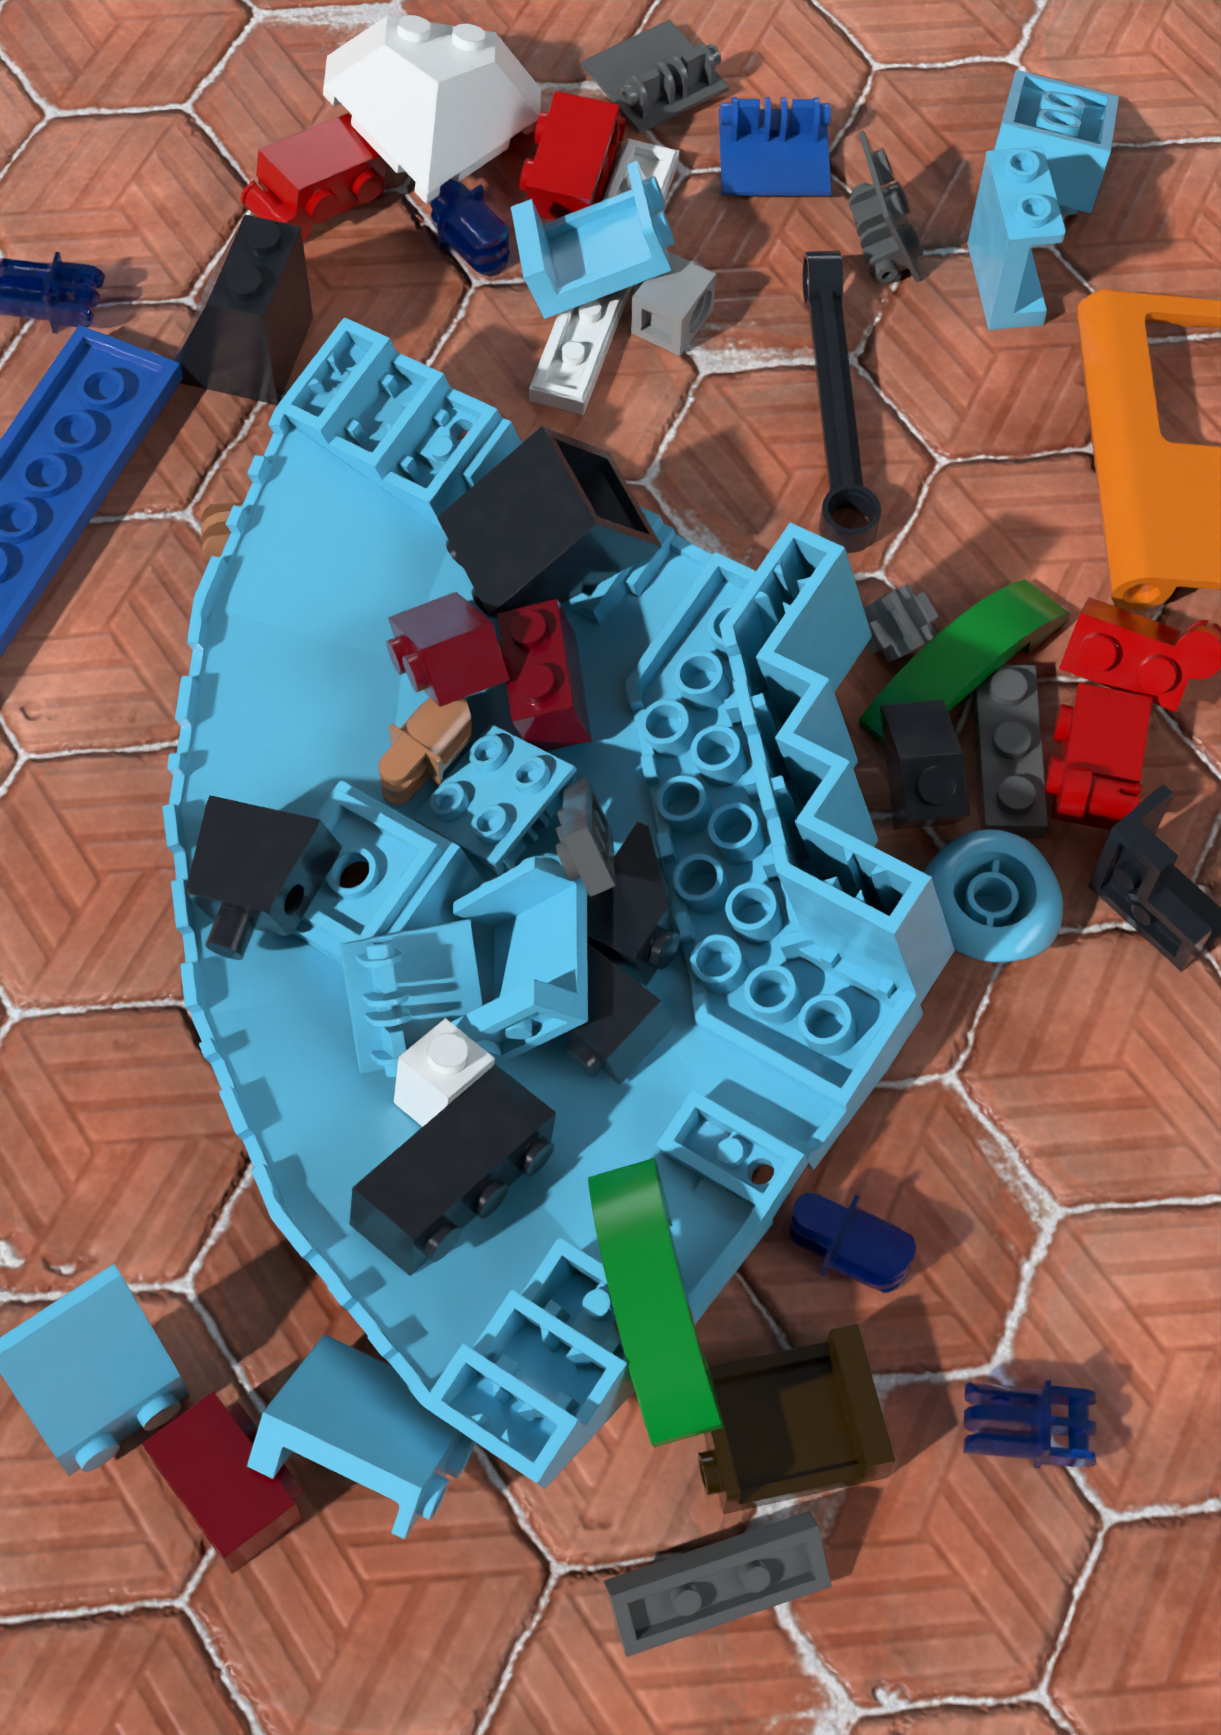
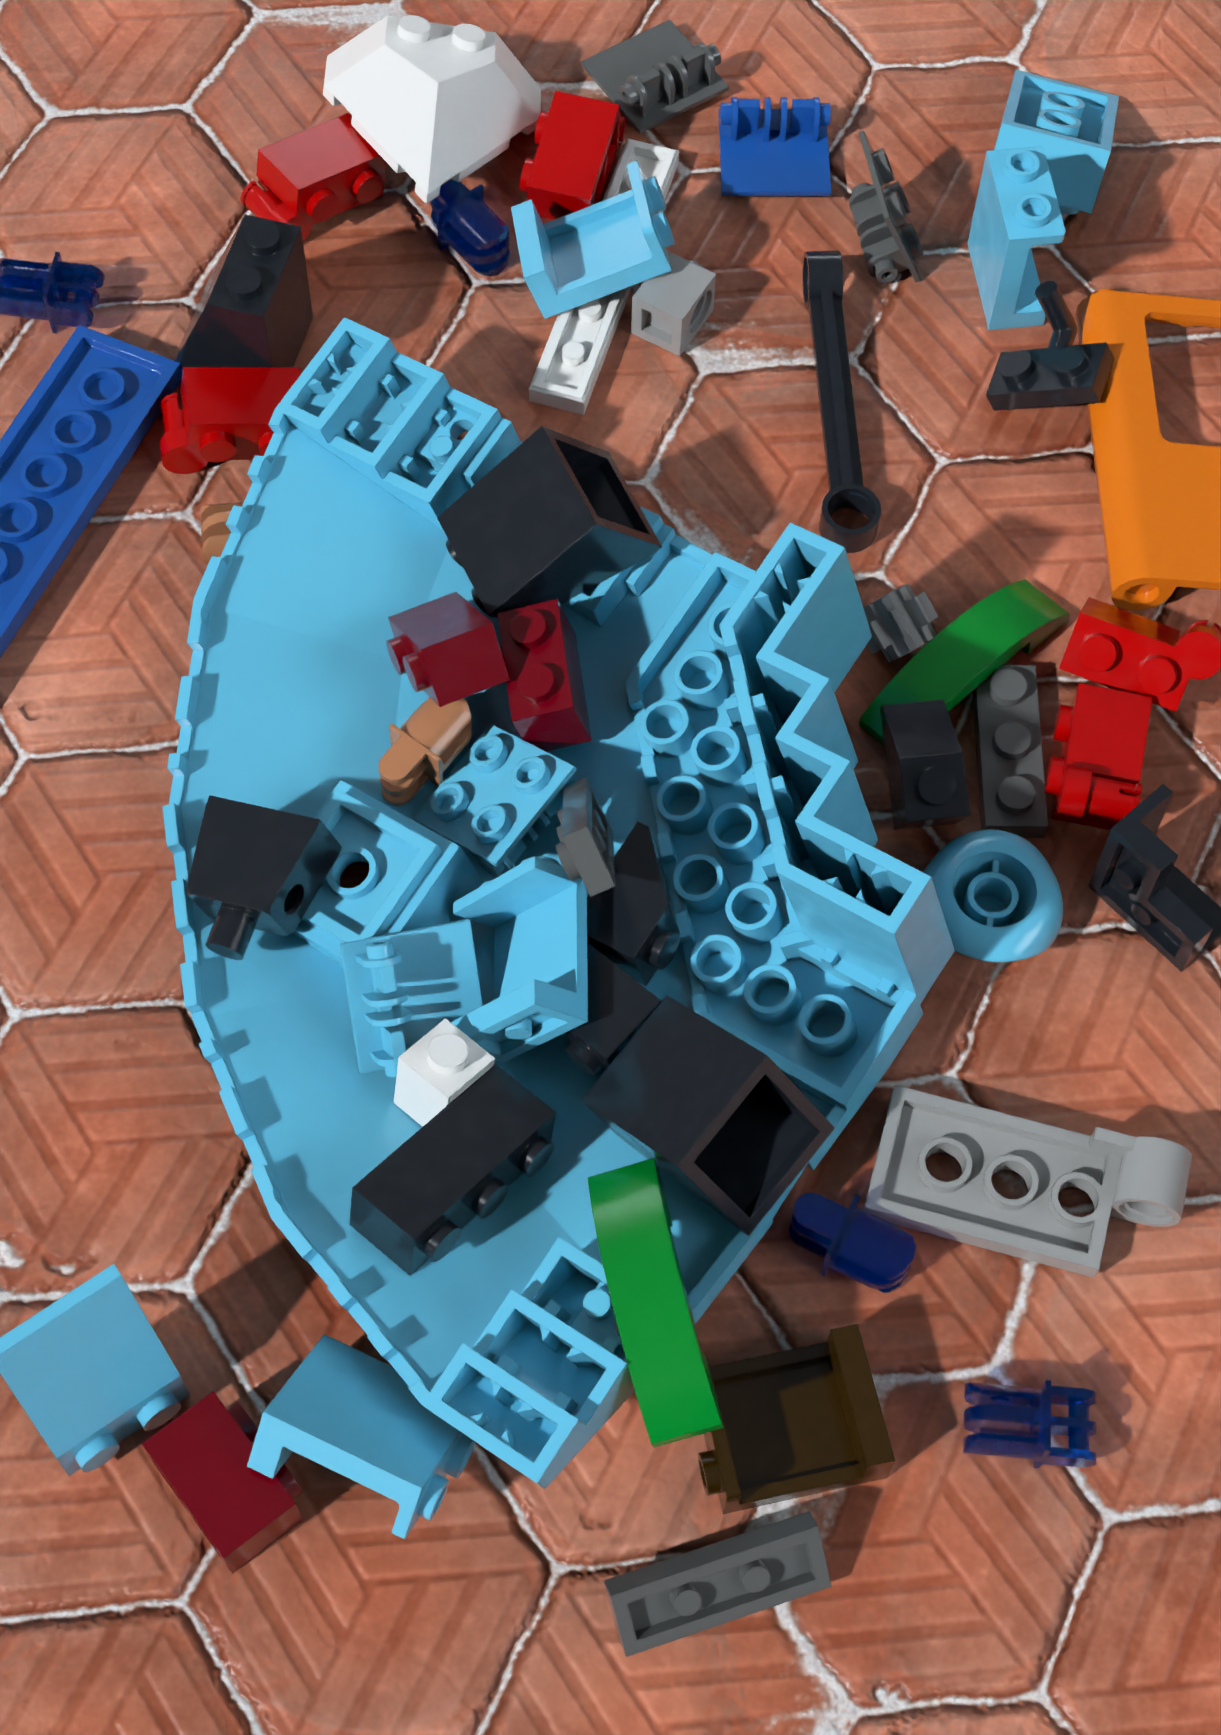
(221, 415): none -> red hinge
(709, 1113): none -> black slope
(1052, 374): none -> black plate
(1122, 1174): none -> light grey hinge

